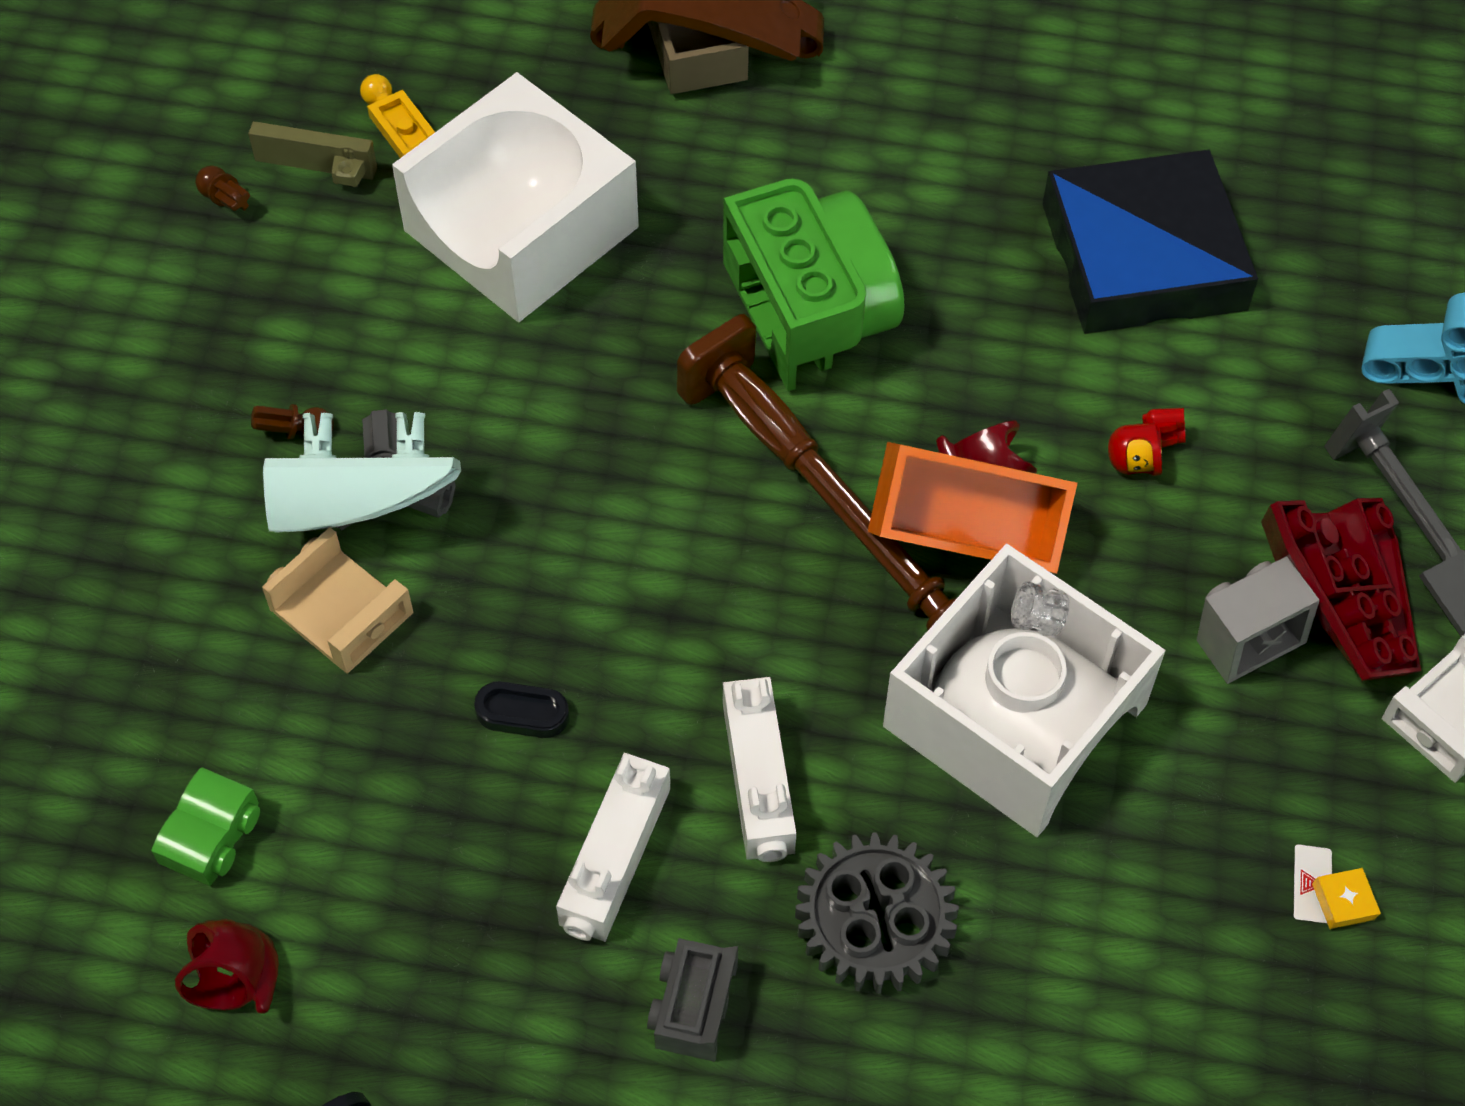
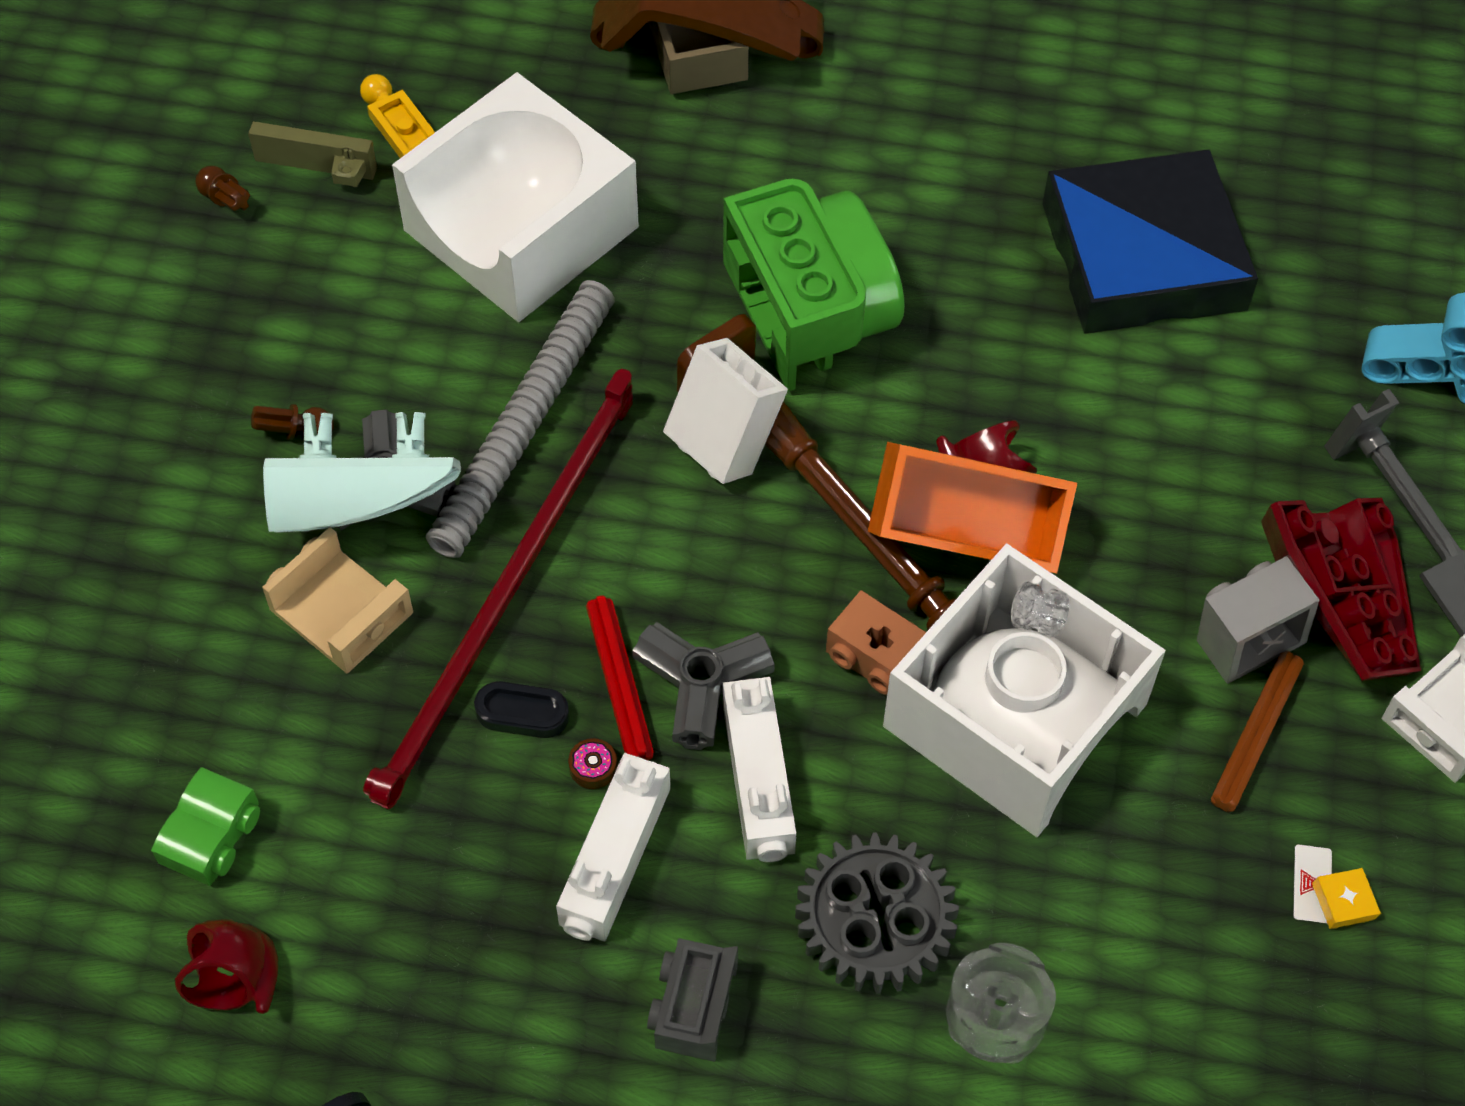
(387, 784): none -> dark red hinge
(520, 420): none -> light grey piece
(592, 763): none -> tile
(619, 678): none -> red axle
(699, 699): none -> dark grey piece
(724, 410): none -> white brick
(871, 640): none -> nougat brick
(996, 1031): none -> clear brick
(1139, 446): red piece -> none
(1257, 732): none -> dark orange axle

